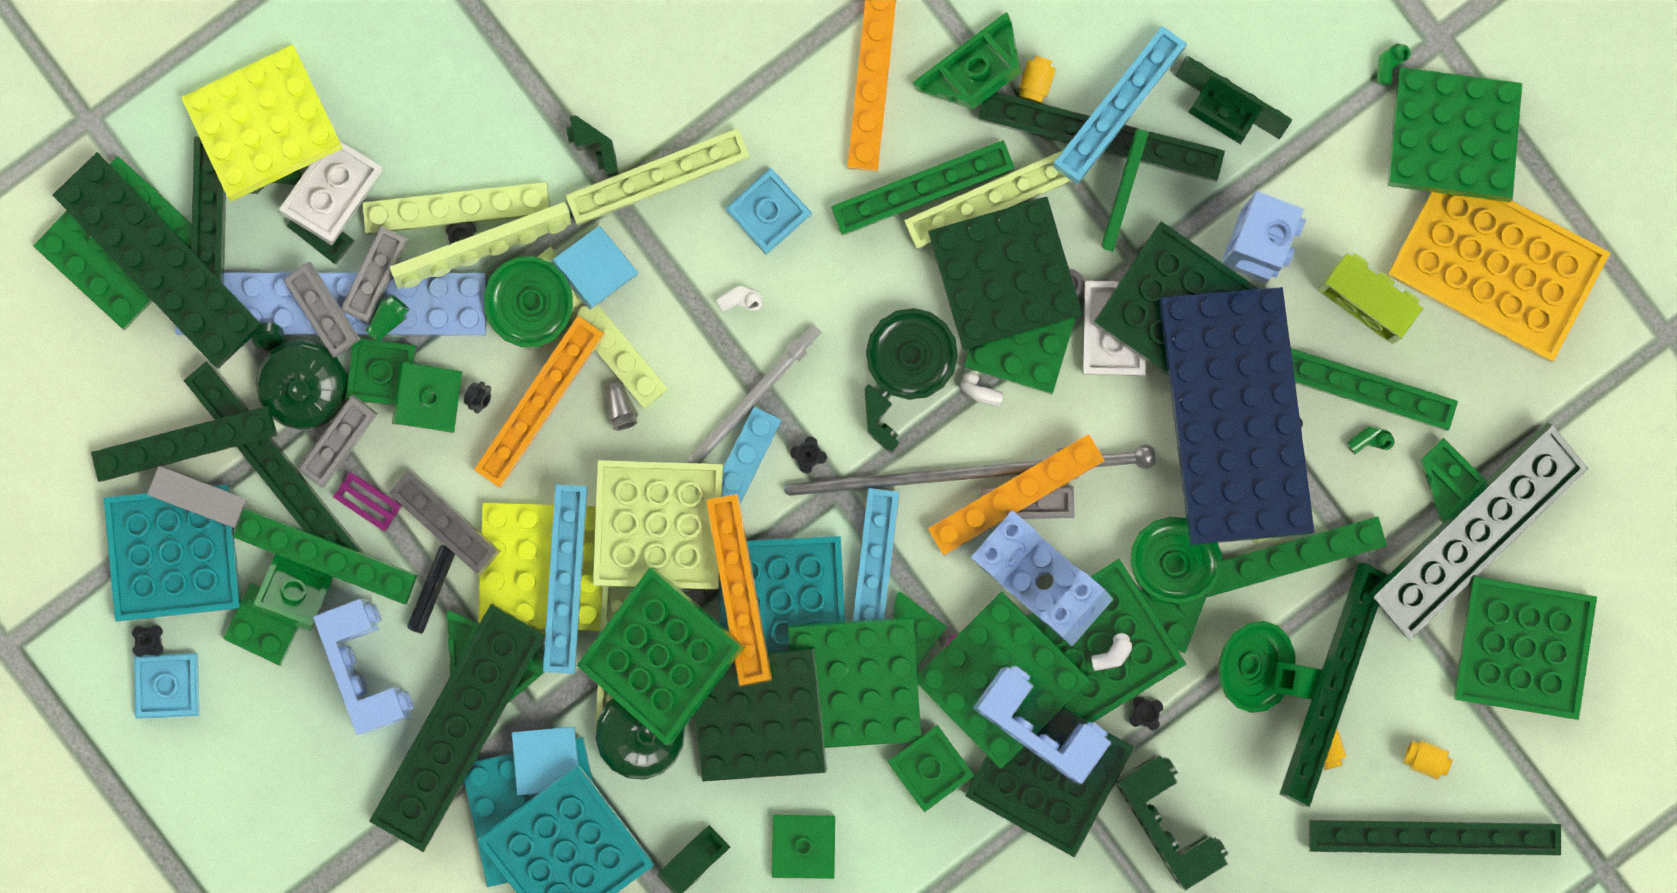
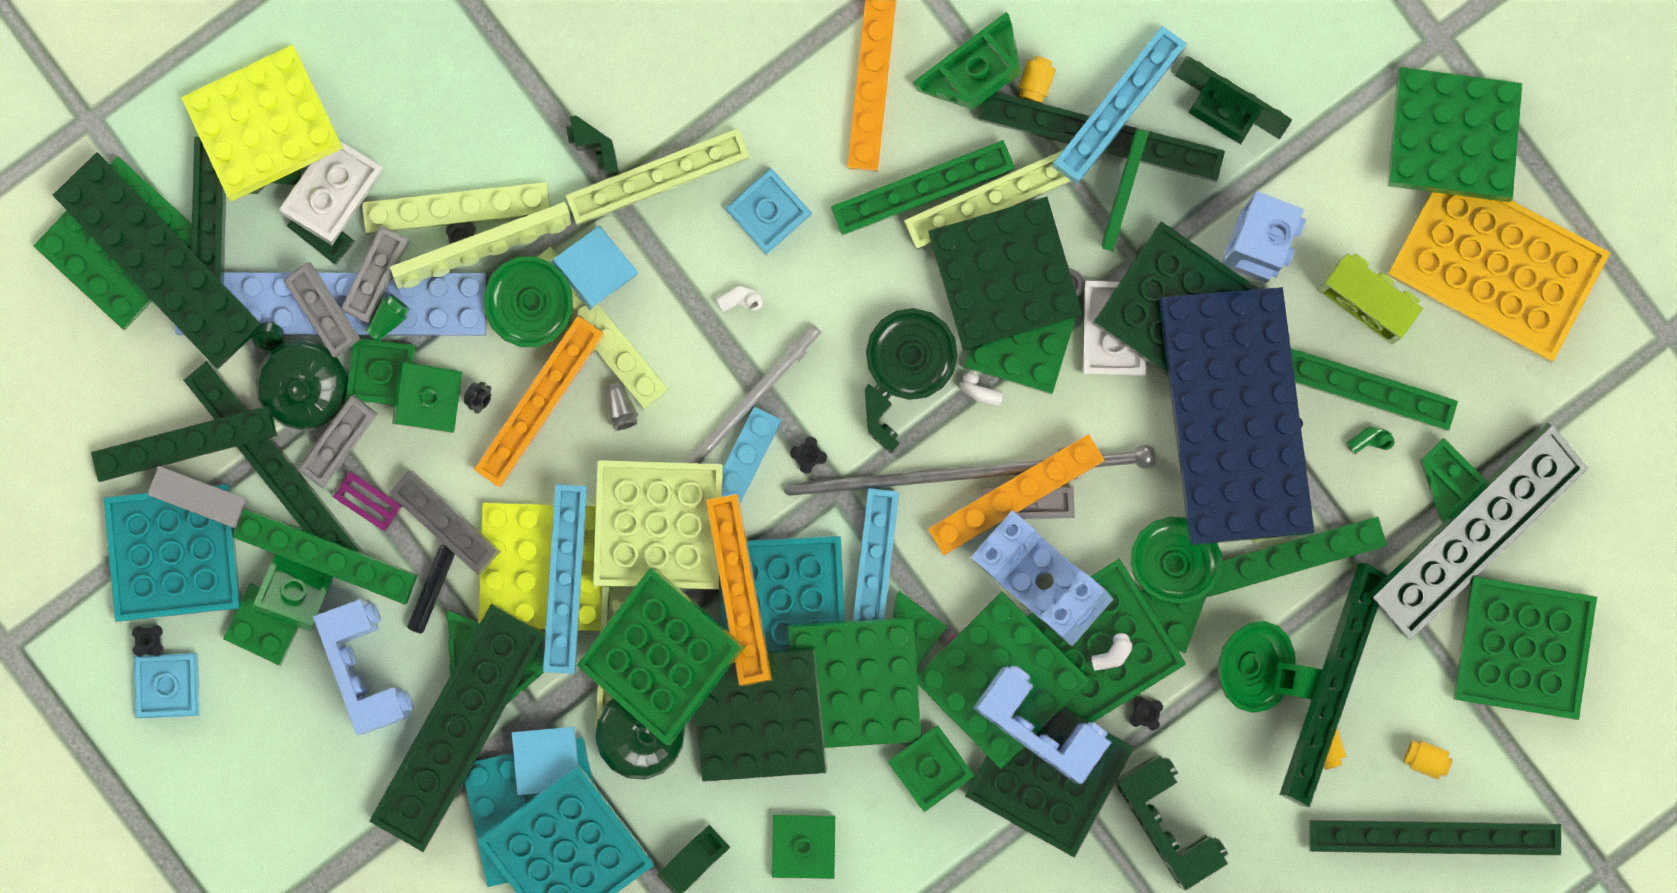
(1389, 60): green arm -> none

